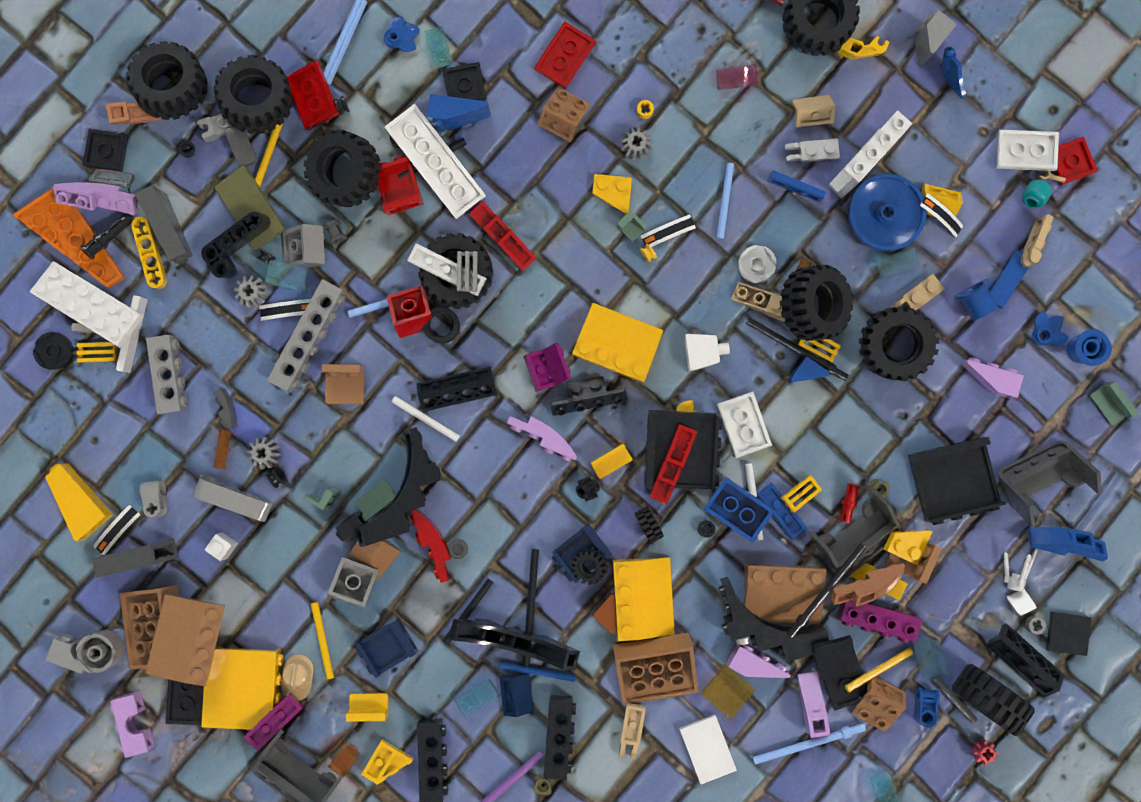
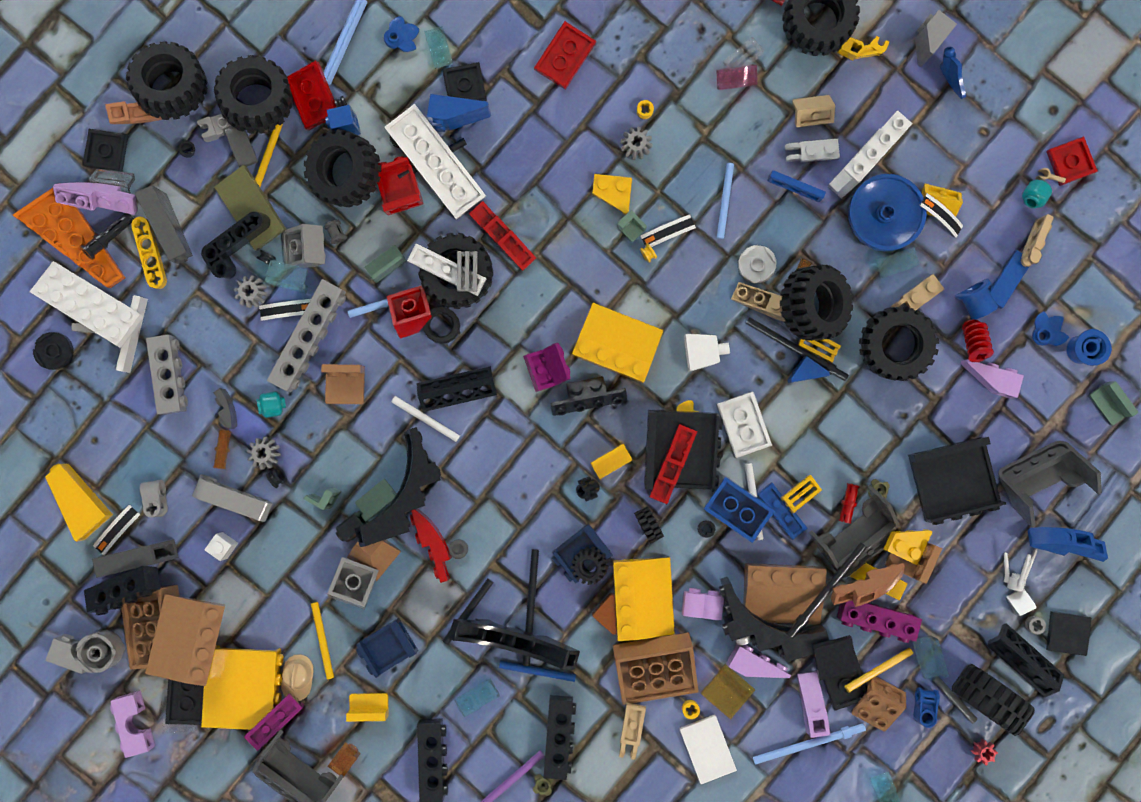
(81, 352): yellow tile -> none
(122, 590): none -> black brick
(270, 404): none -> teal head
(343, 119): none -> blue brick
(385, 264): none -> sand green panel
(385, 762): yellow wing -> none
(516, 695): dark blue panel -> none
(551, 439): lavender slope -> none
(563, 114): medium nougat bracket -> none
(688, 703): none -> yellow bush
(702, 605): none -> lavender brick
(977, 340): none -> red piece
(1027, 150): white tile -> none

